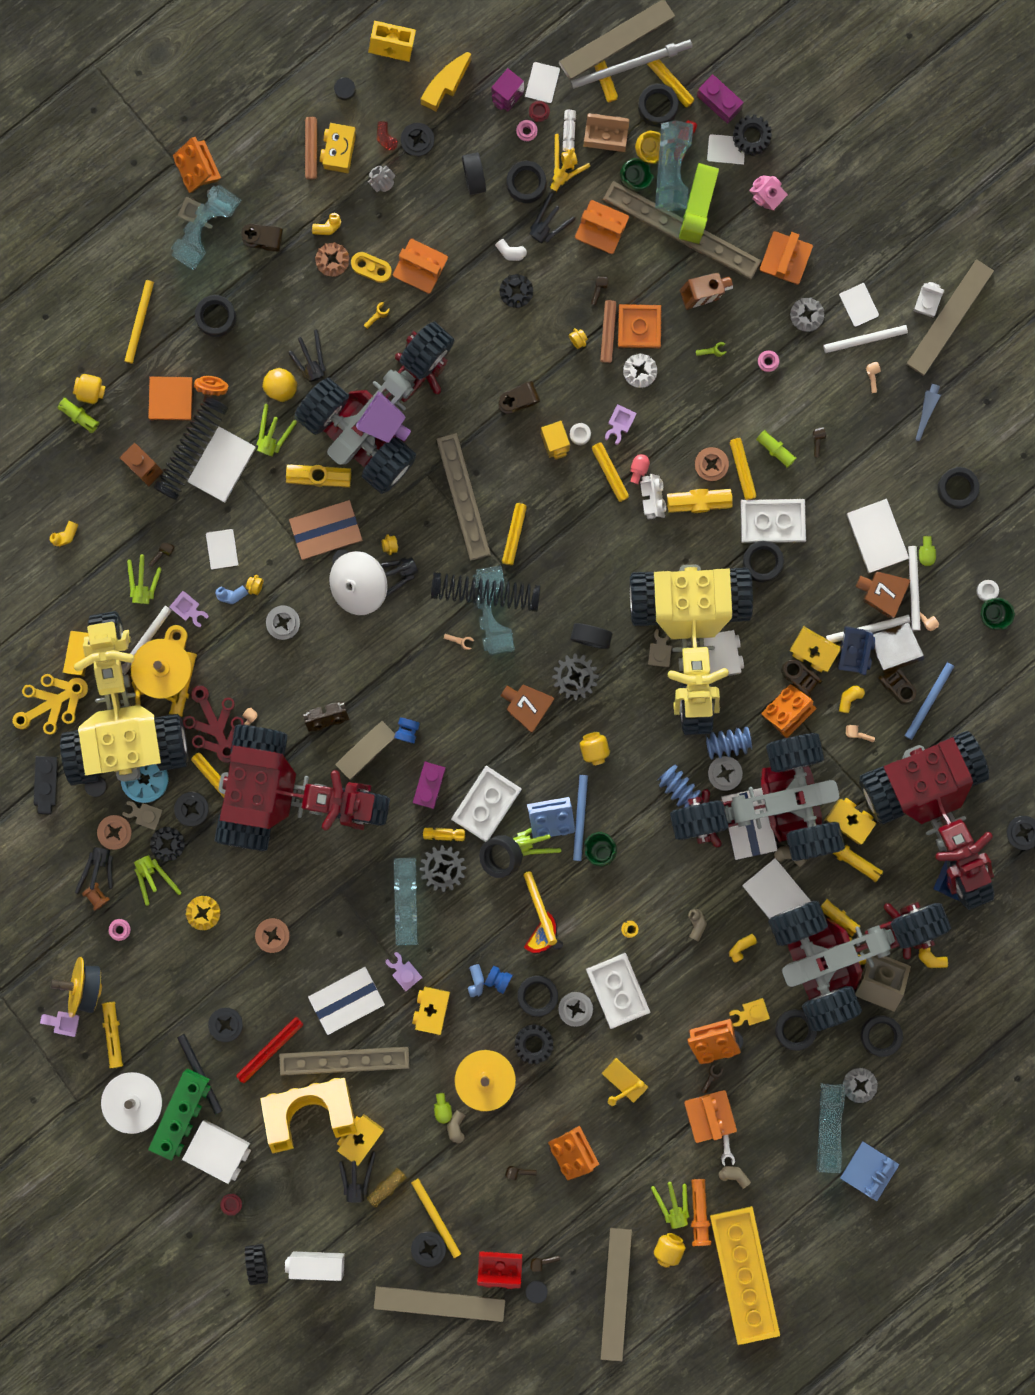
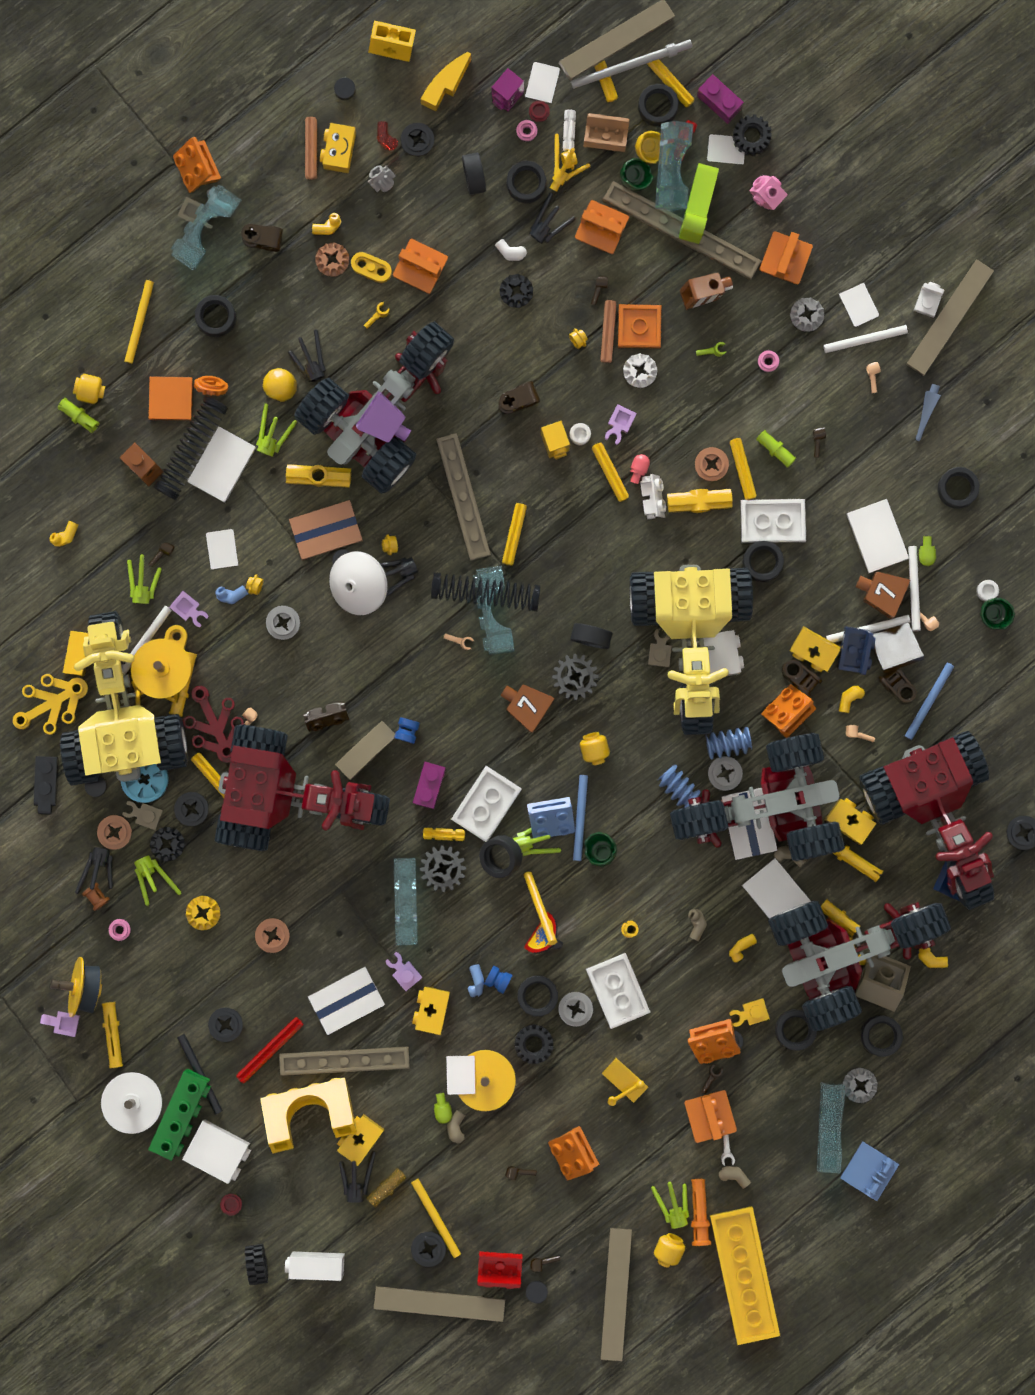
(460, 1074): none -> white sticker

